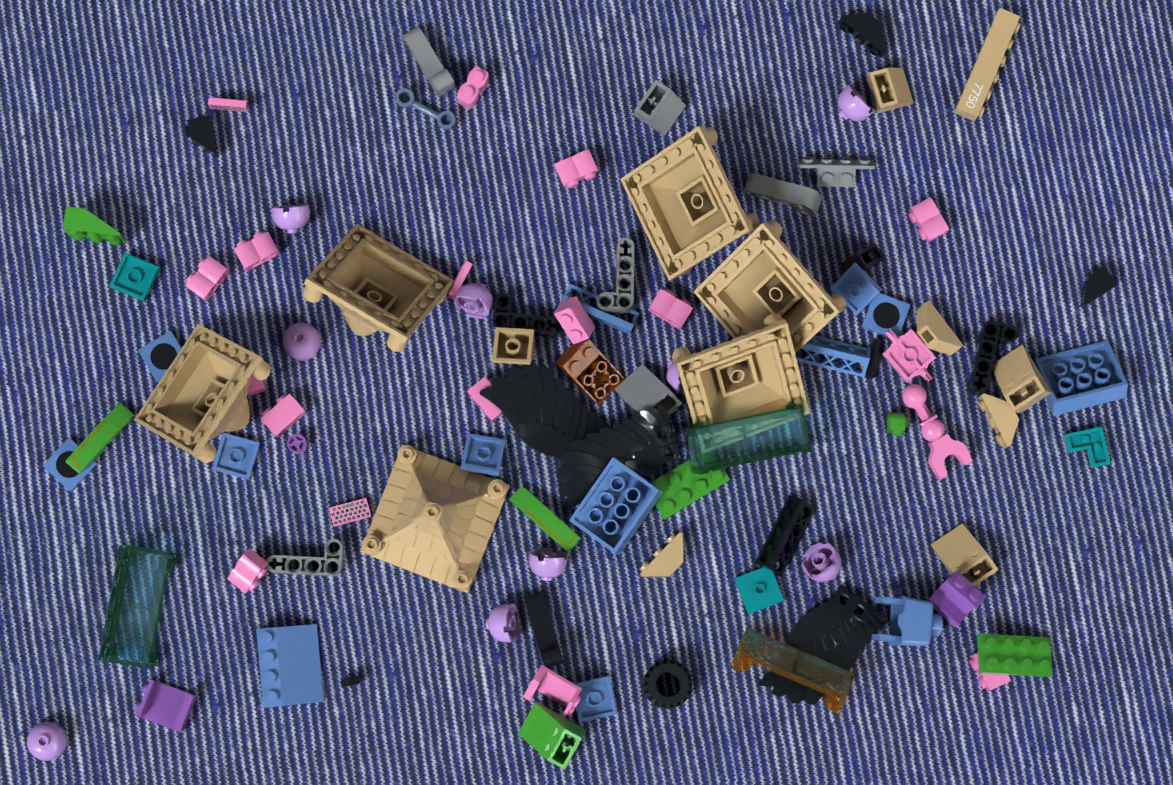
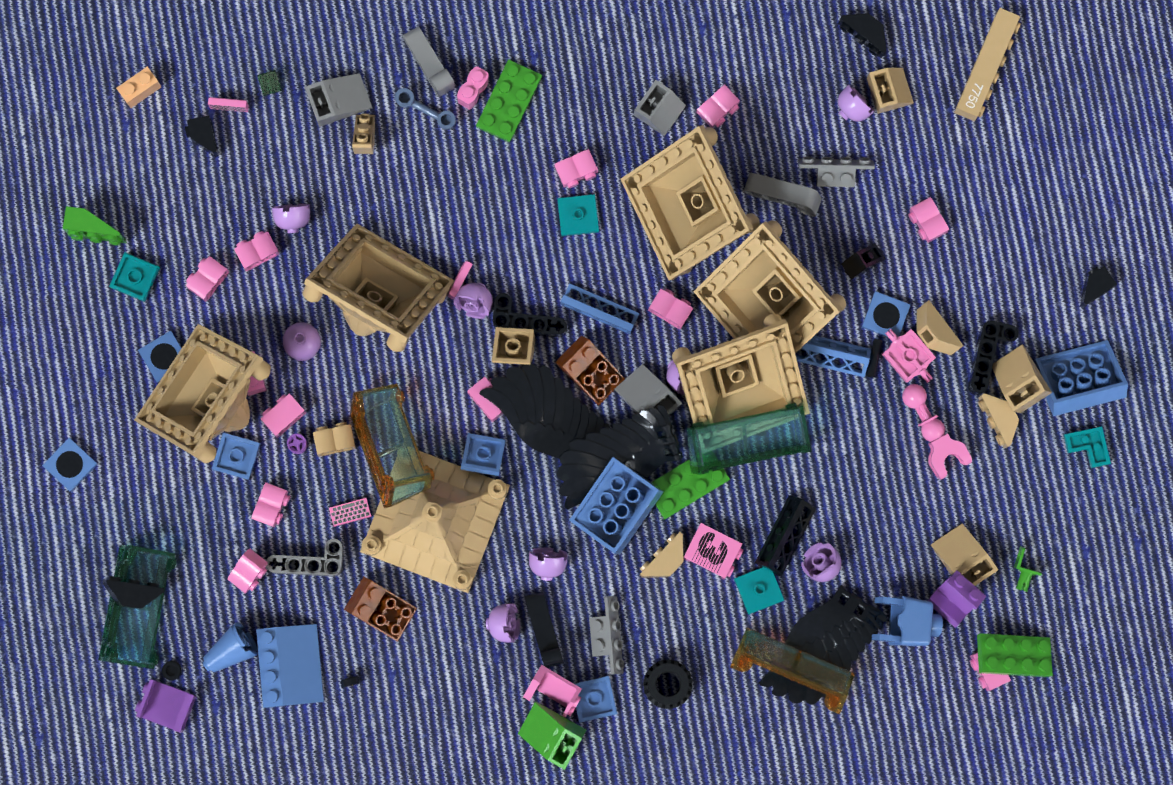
(47, 741): lavender cylinder -> none
(99, 438): bright green slope -> none
(132, 593): none -> black slope
(138, 87): none -> light nougat brick
(172, 670): none -> black tile
(230, 649): none -> medium blue cone
(269, 83): none -> clear green slope
(270, 505): none -> bright pink brick
(334, 439): none -> tan brick
(338, 98): none -> light grey slope
(364, 134): none -> tan slope
(380, 608): none -> dark orange slope
(389, 444): none -> clear light blue windscreen
(509, 101): none -> bright green plate
(544, 519): bright green slope -> none
(574, 320): bright pink brick -> none
(578, 215): none -> teal plate
(606, 635): none -> light grey bracket
(621, 276): light grey beam -> none
(713, 551): none -> bright pink panel
(718, 106): none -> bright pink brick
(856, 288): medium blue tile -> none
(896, 423): bright green plate -> none
(1026, 573): none -> bright green bracket

